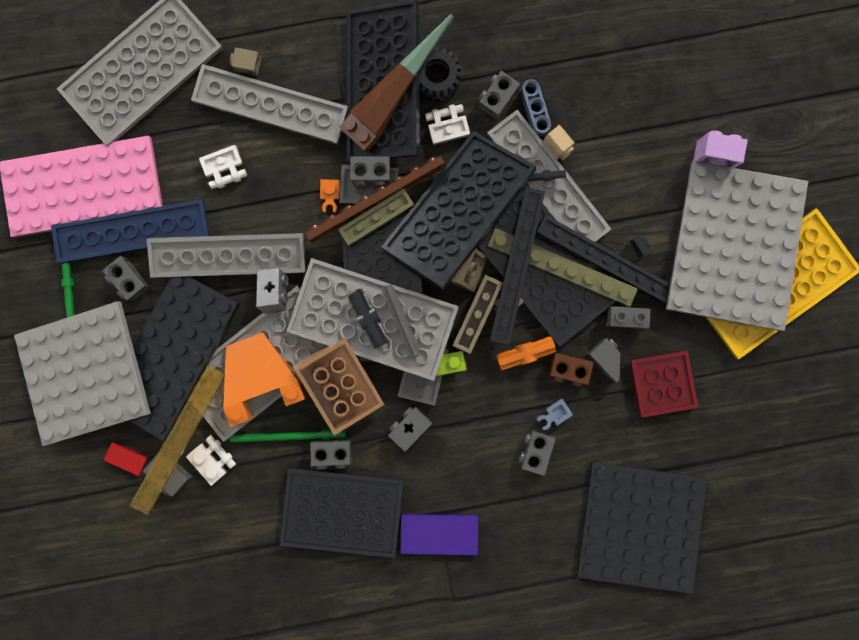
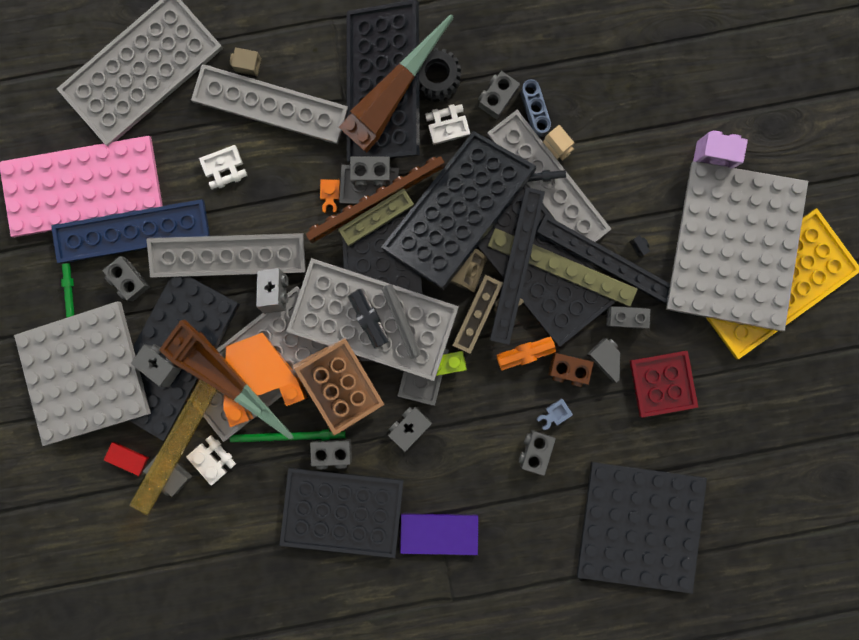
(156, 365): none -> dark grey brick
(199, 357): none -> reddish brown plate

